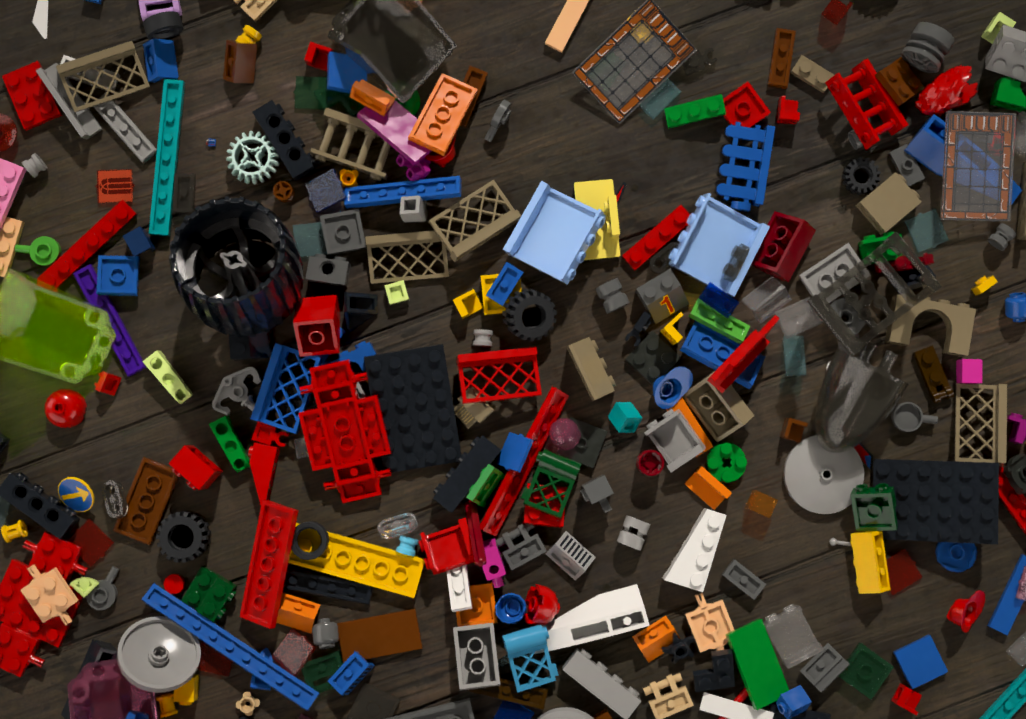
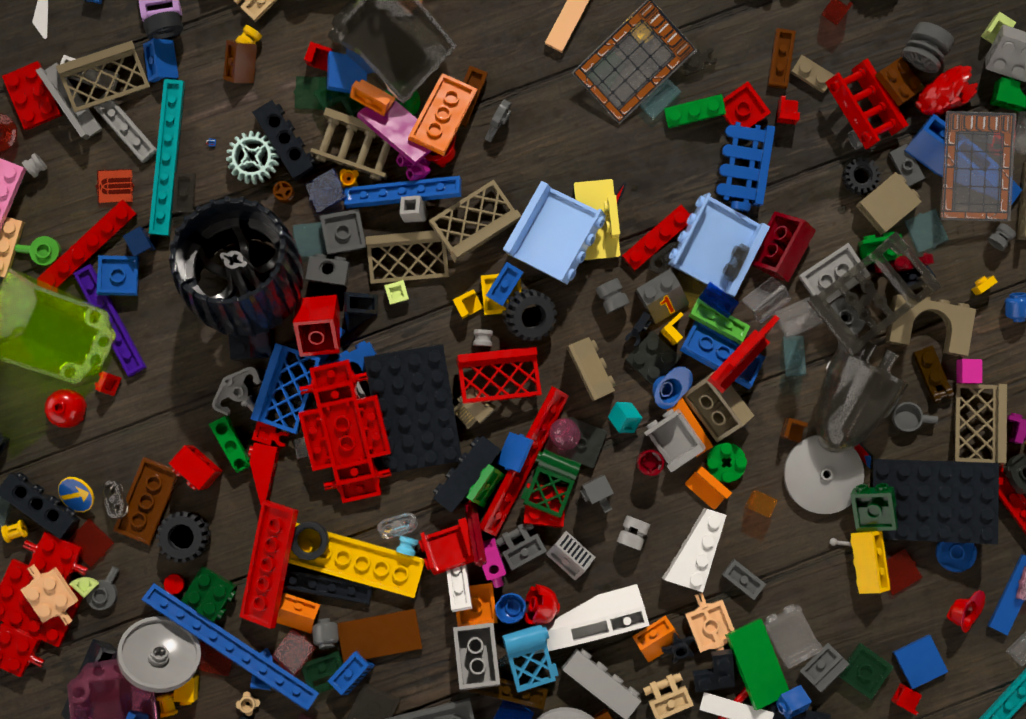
(168, 376): yellowish green leg -> none

